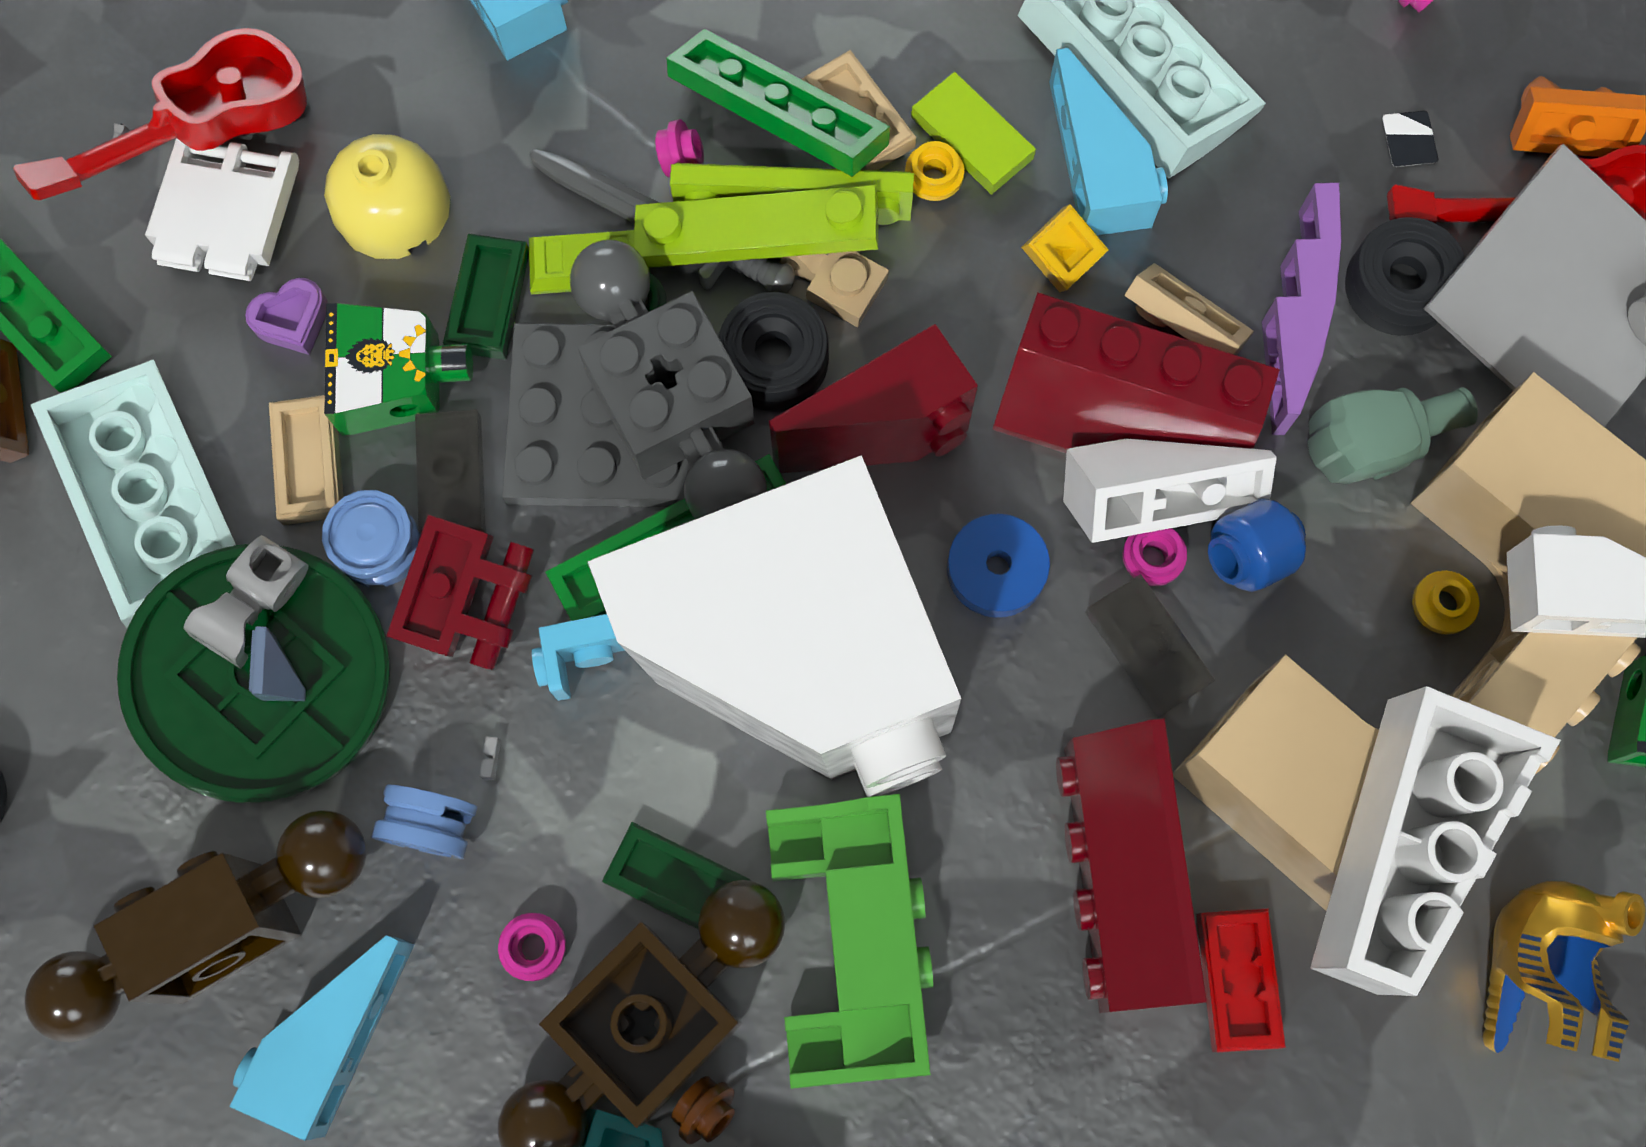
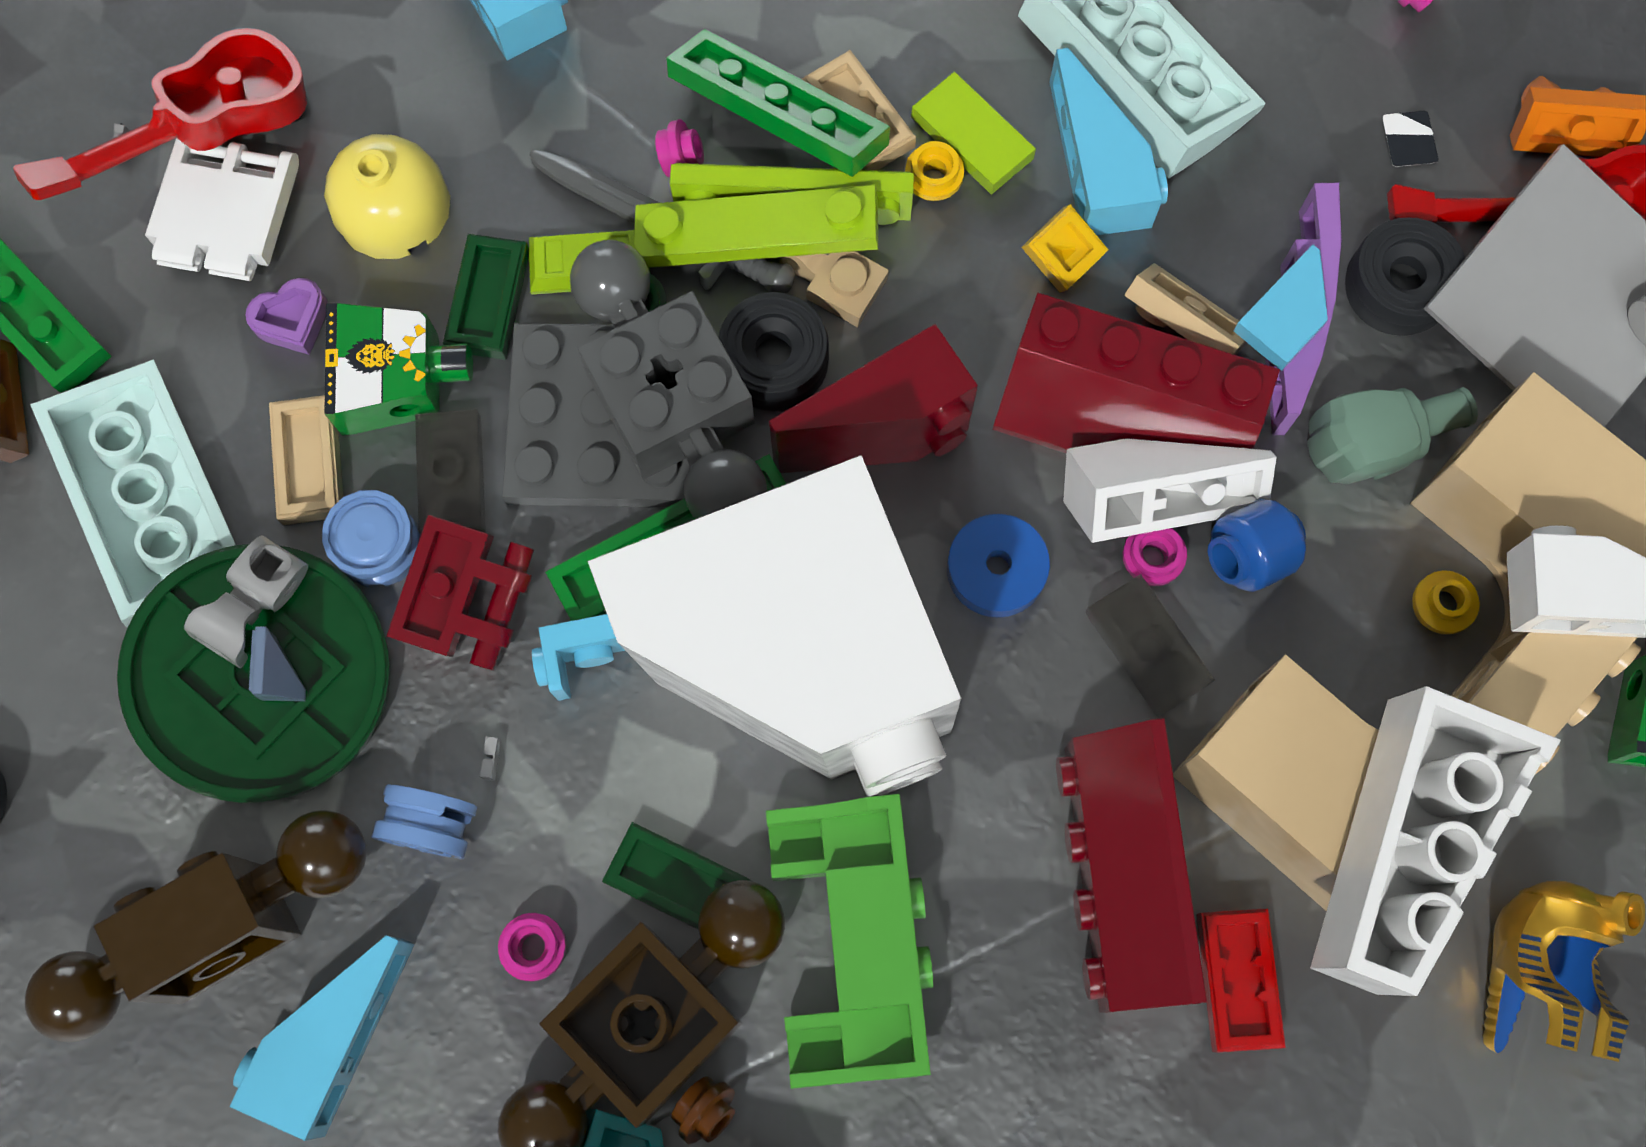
(1288, 312): none -> medium azure tile

